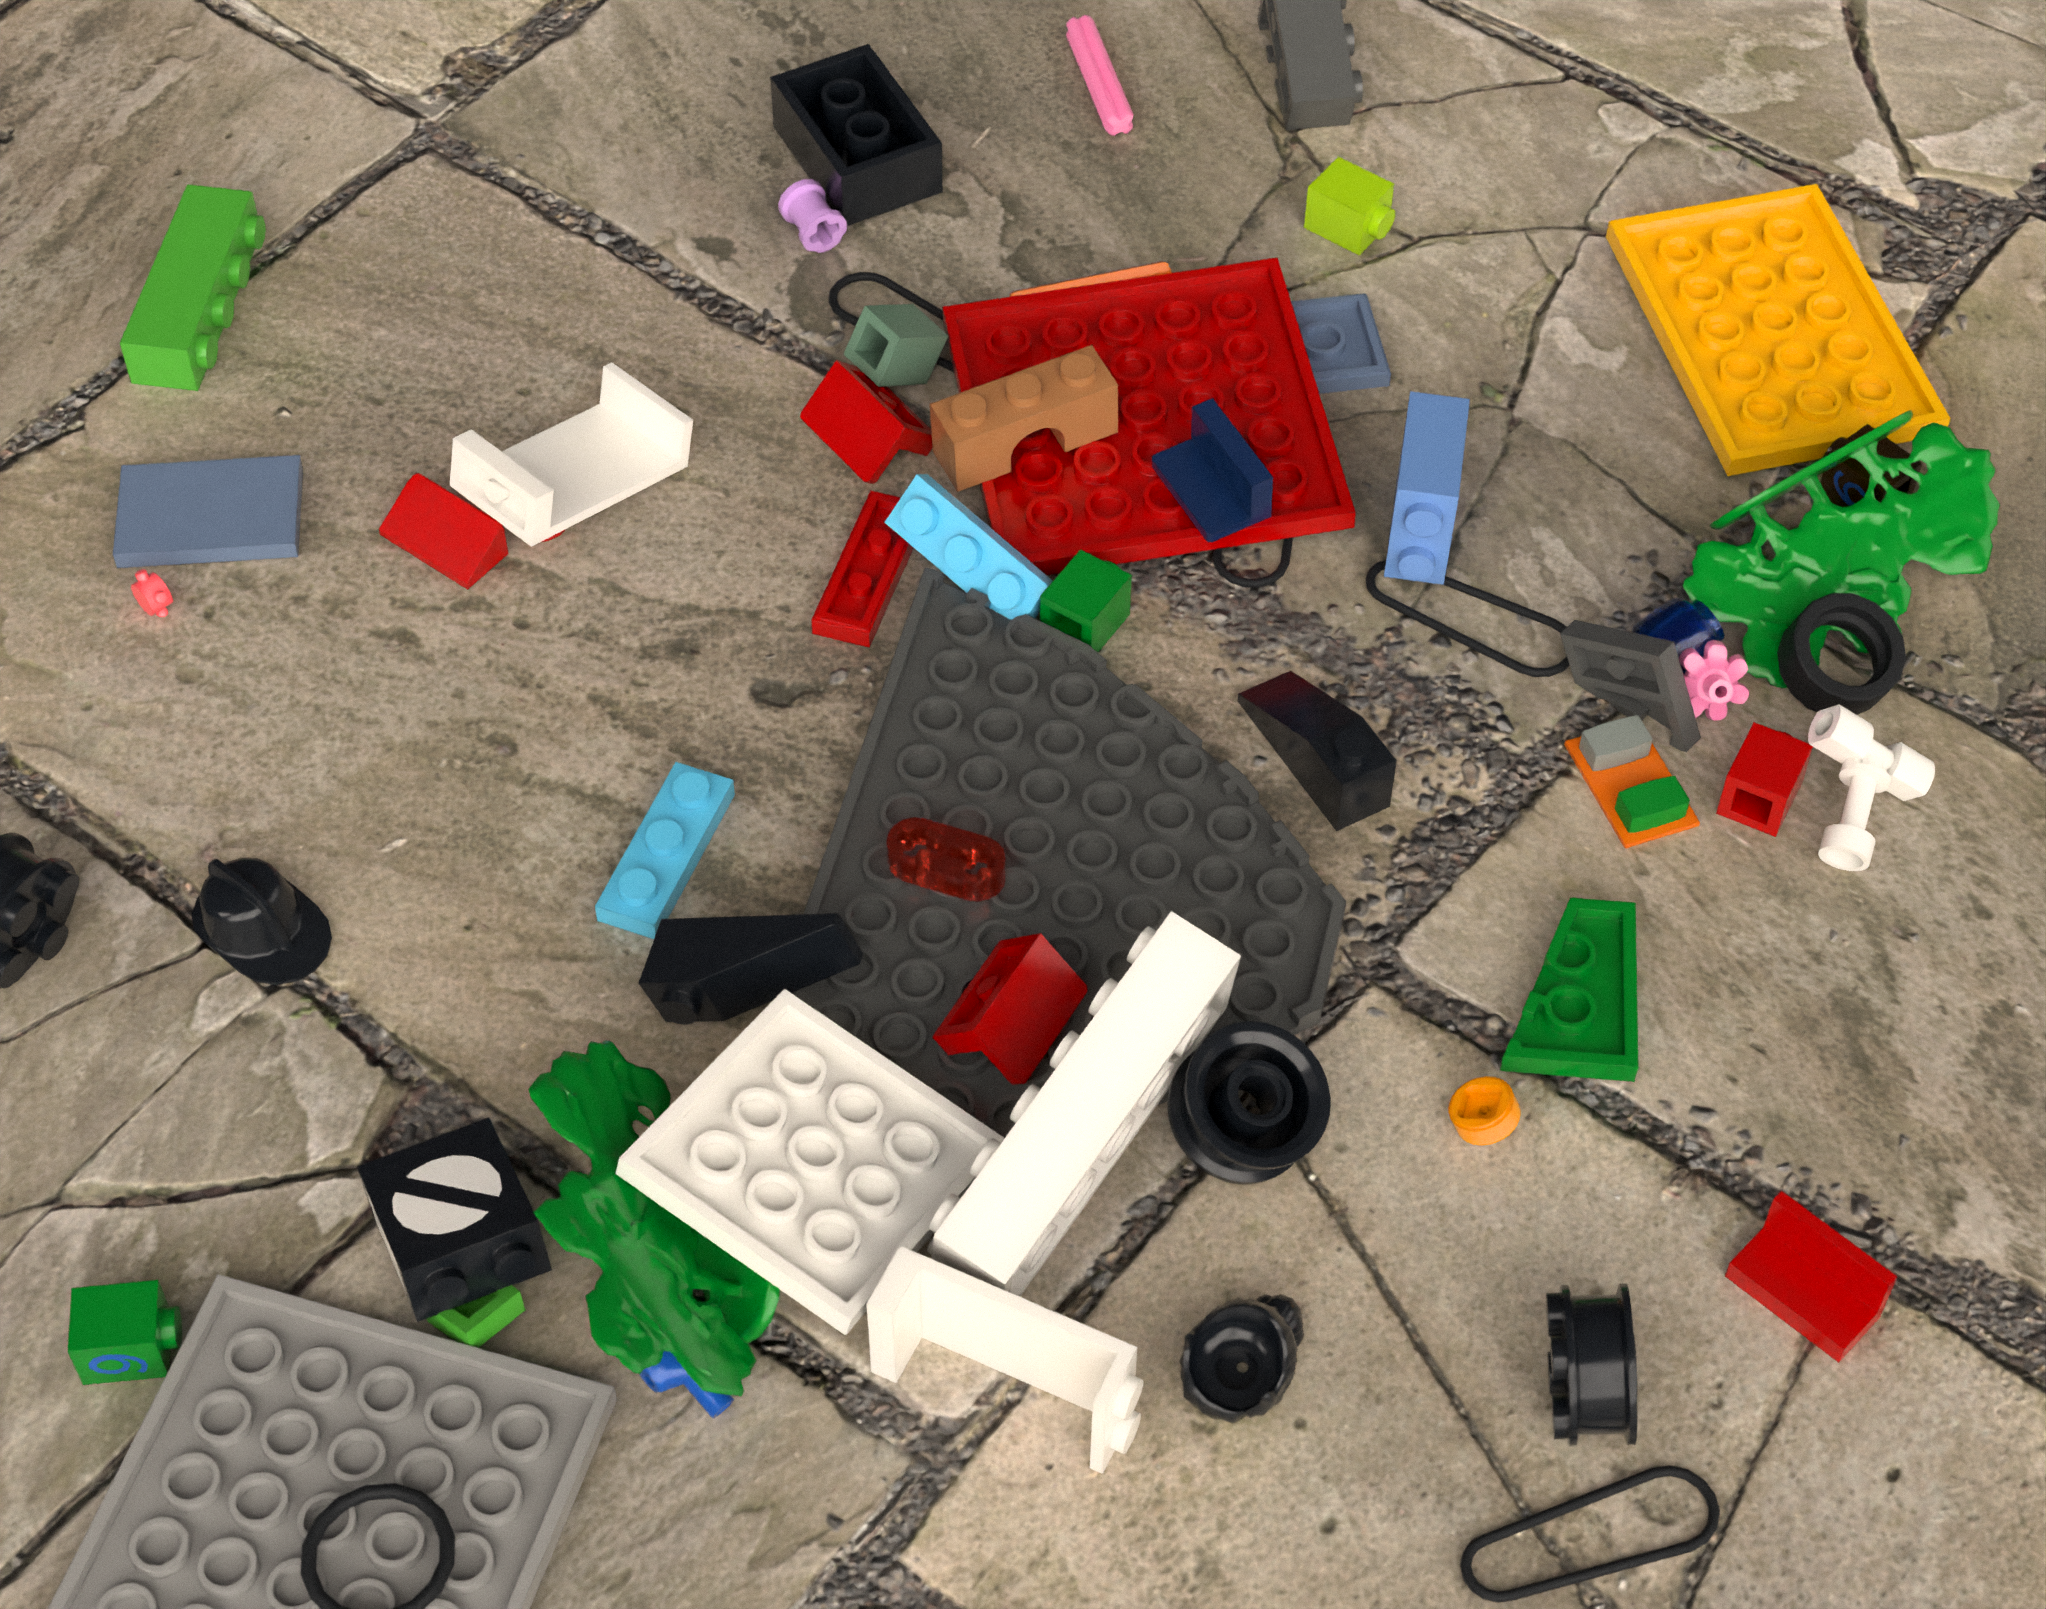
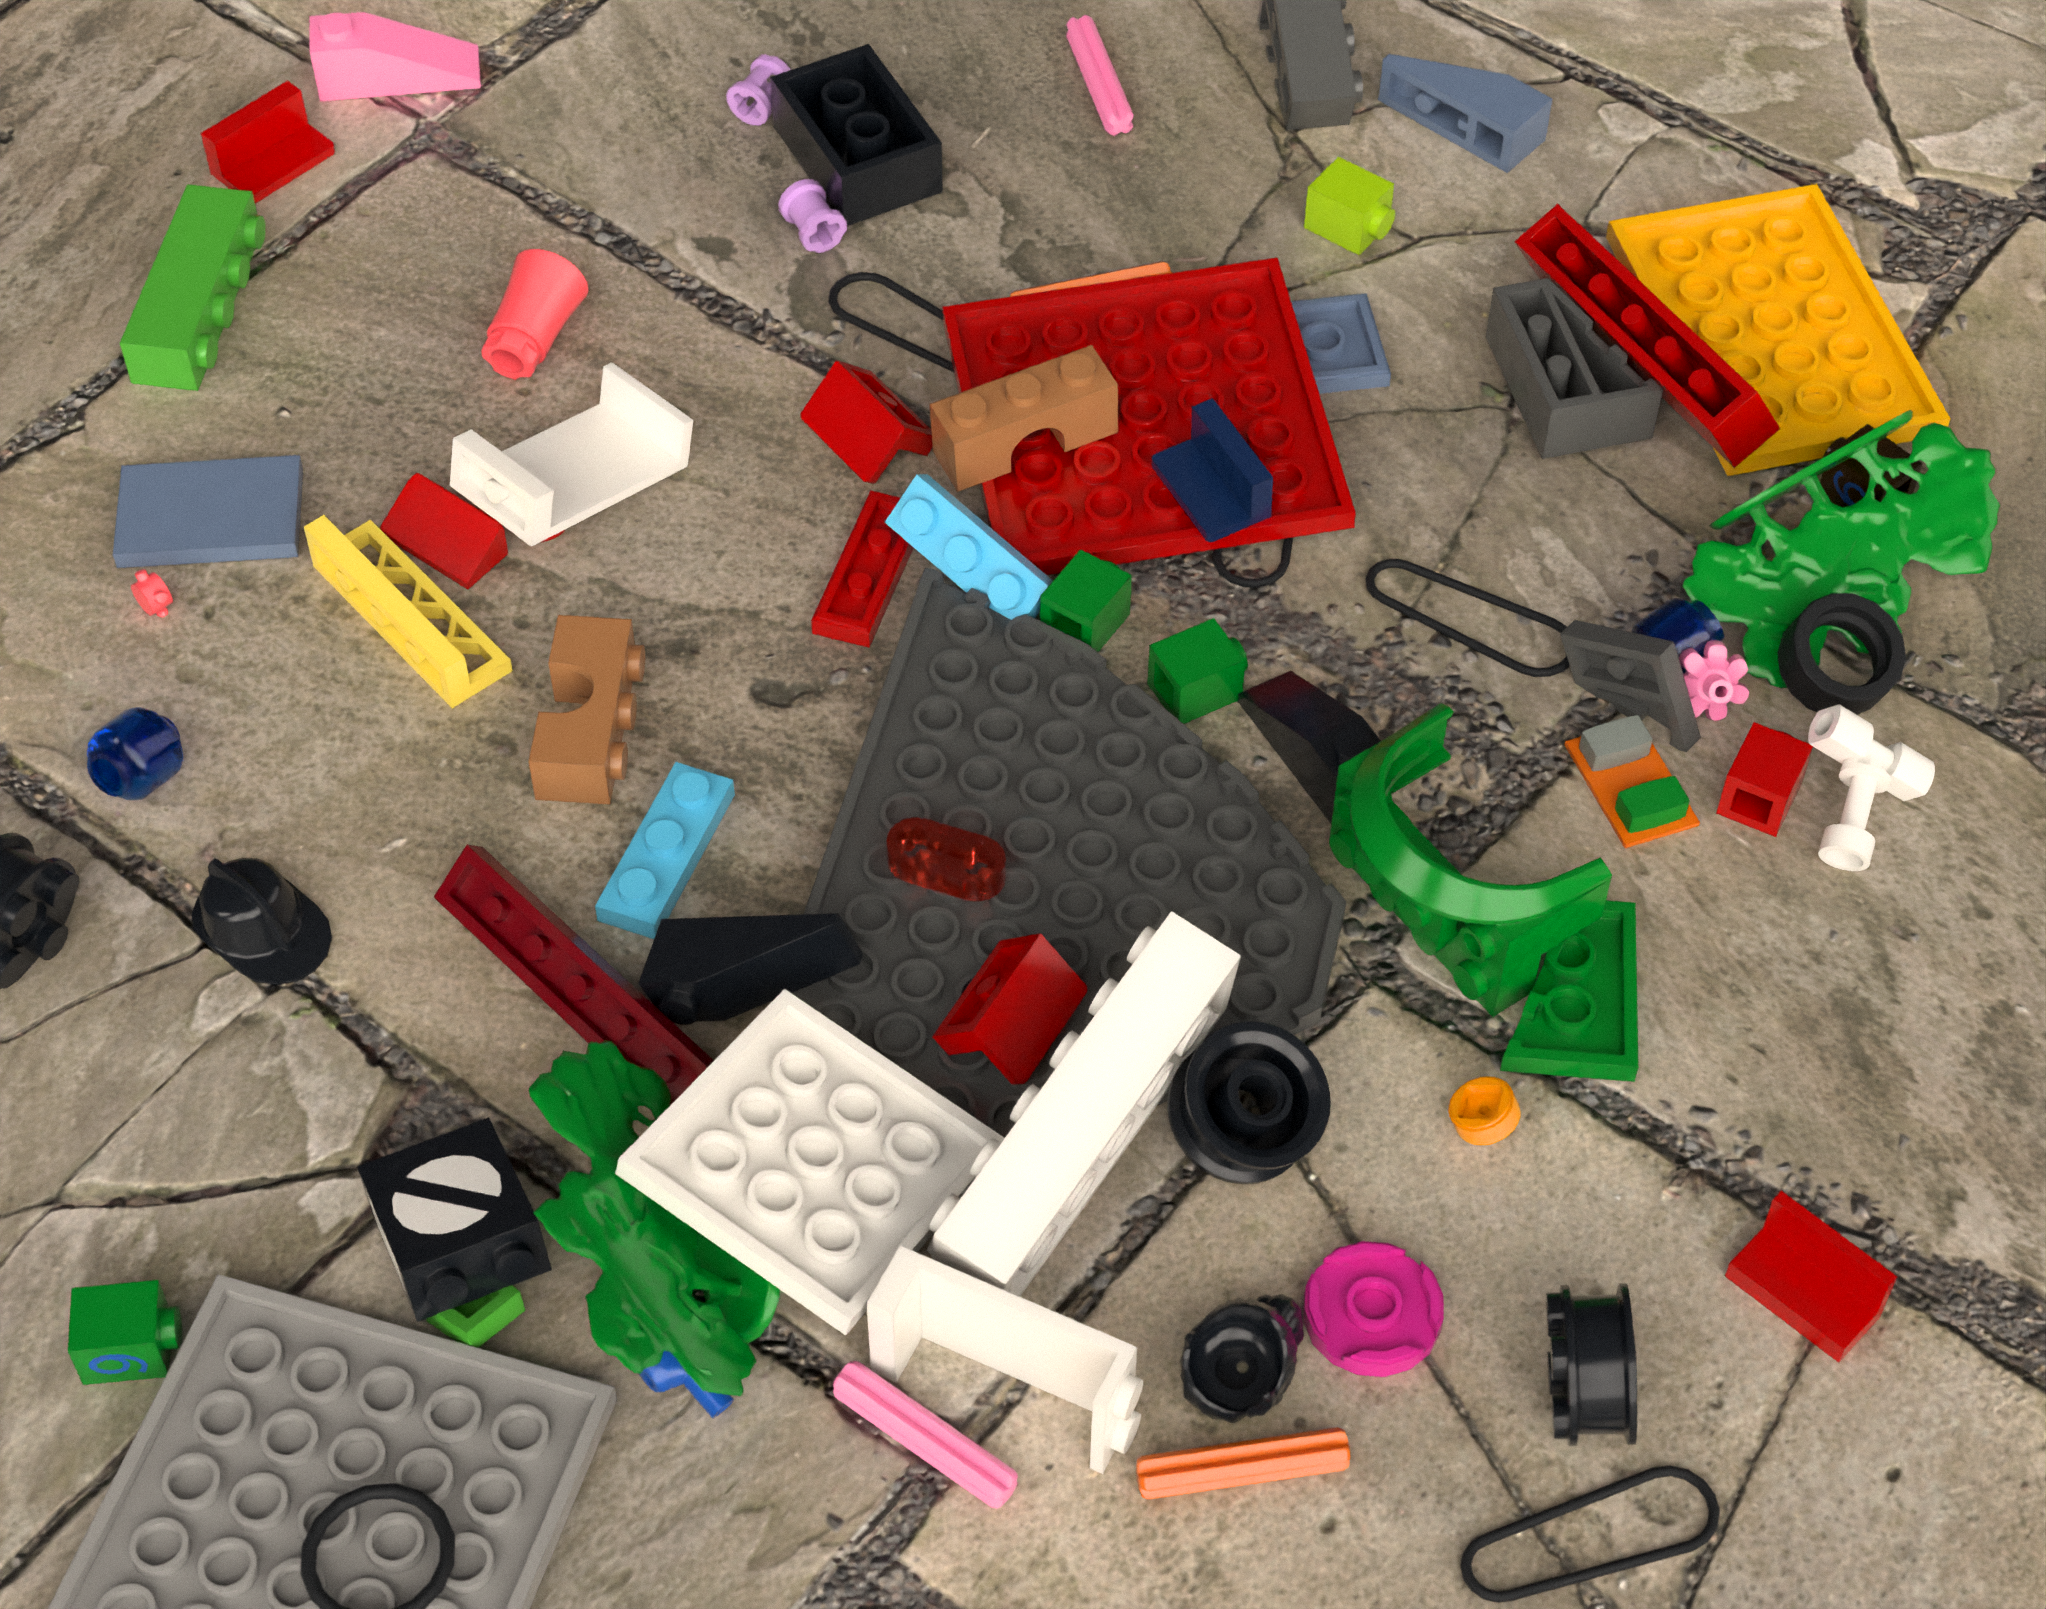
(134, 754): none -> clear blue head
(265, 143): none -> red panel
(381, 57): none -> bright pink slope
(403, 621): none -> light yellow fence
(534, 309): none -> coral plant
(566, 969): none -> dark red plate
(582, 750): none -> medium nougat arch
(758, 87): none -> lavender bush
(895, 345): sand green brick -> none
(925, 1434): none -> bright pink axle
(1196, 671): none -> green brick
(1242, 1463): none -> axle
(1373, 1309): none -> dark pink tile
(1427, 488): medium blue brick -> none
(1468, 106): none -> sand blue slope
(1477, 929): none -> green piece
(1563, 376): none -> dark grey wedge
(1653, 337): none -> red brick

